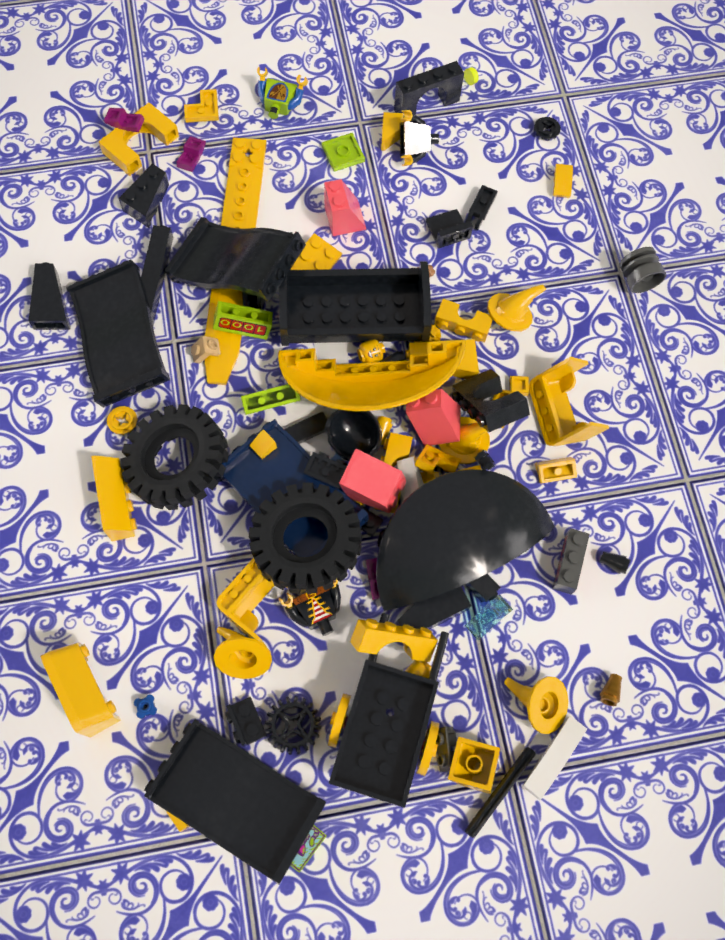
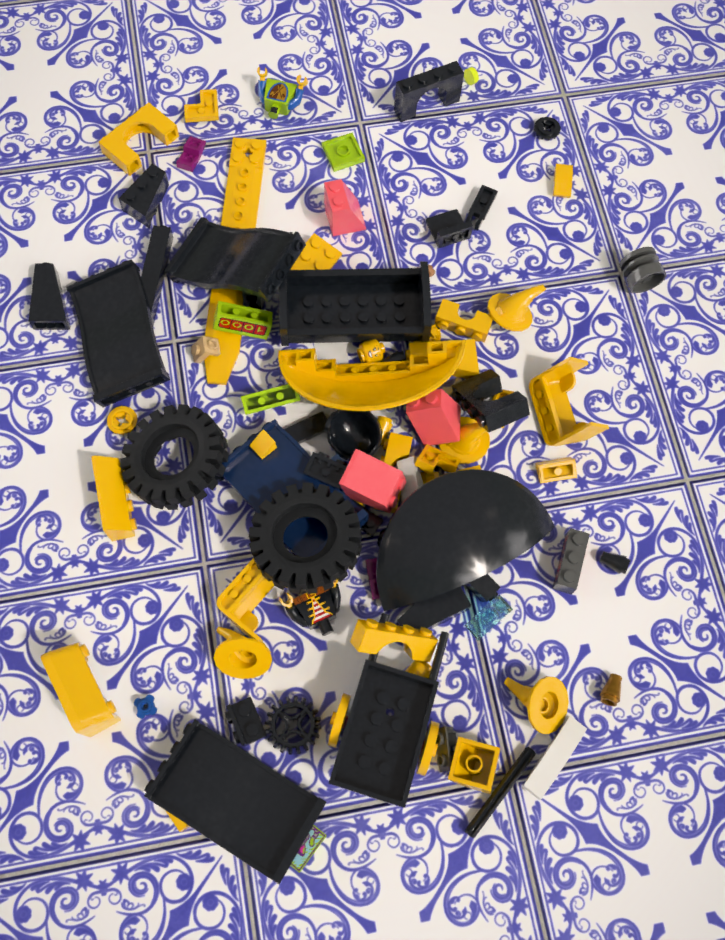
(122, 120): magenta slope -> none
(390, 129): yellow slope -> none
(415, 138): torso -> none
(485, 460): black hinge -> none
(520, 384): yellow tile -> none

